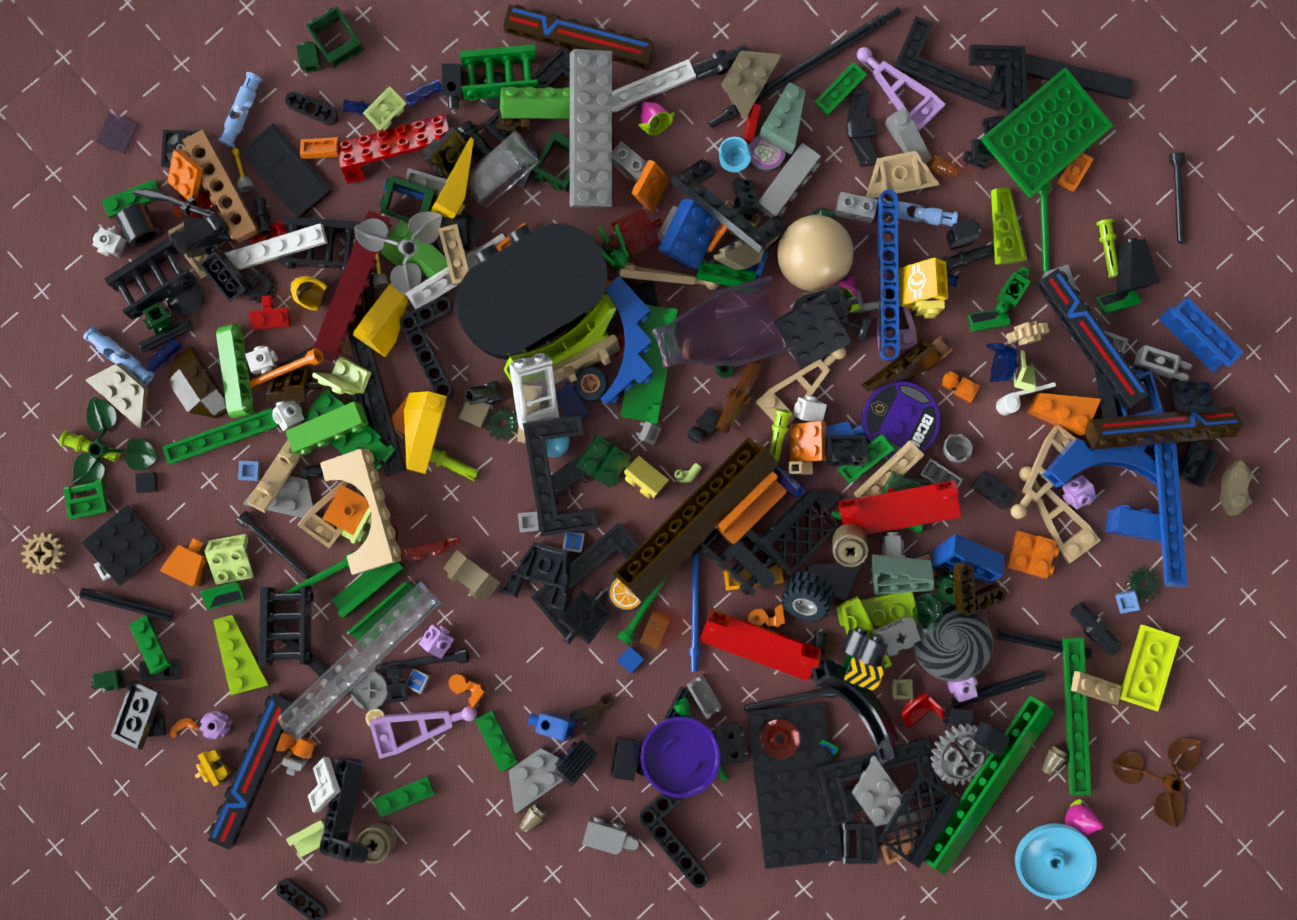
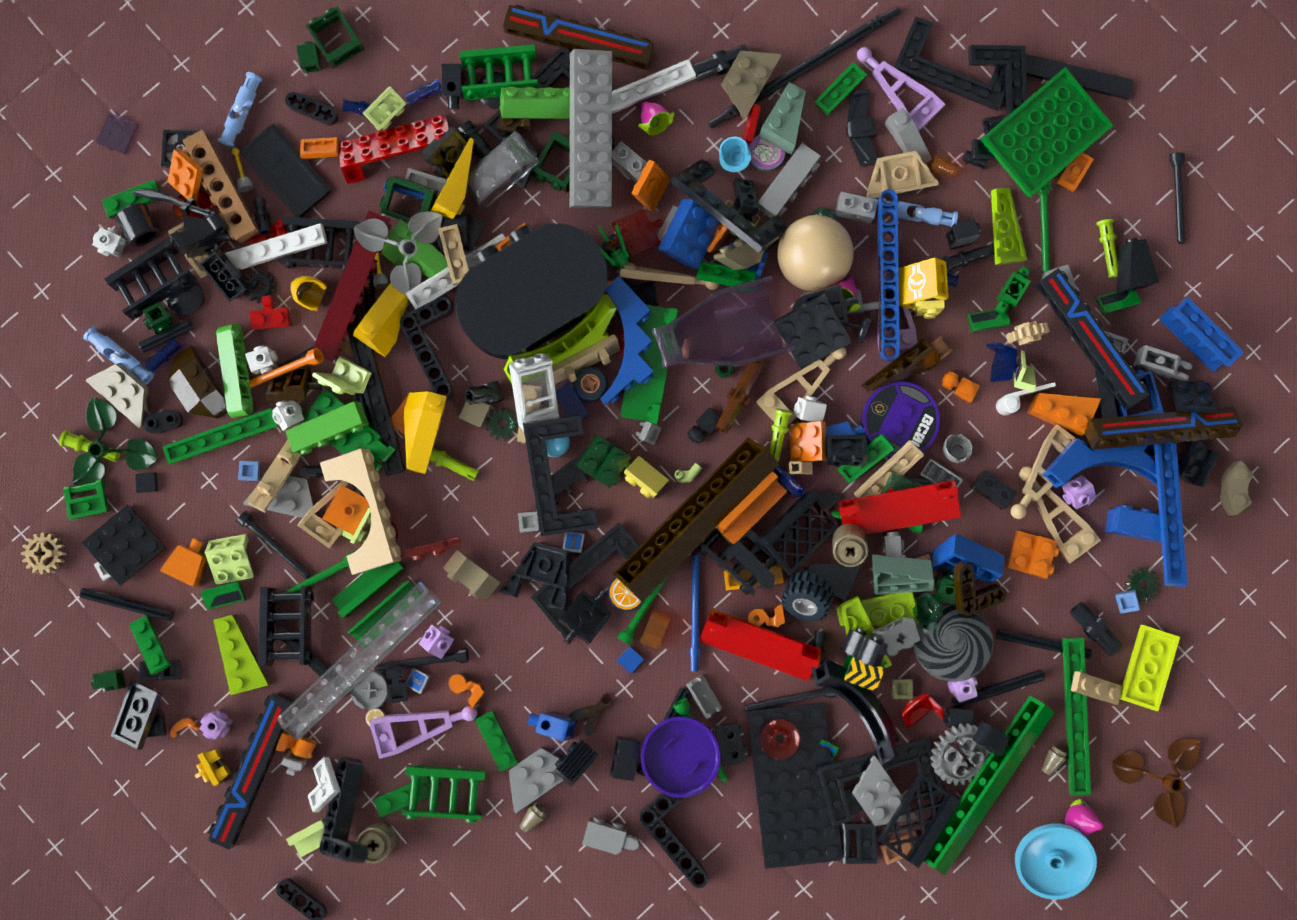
(162, 421): none -> black plate
(435, 774): none -> green fence

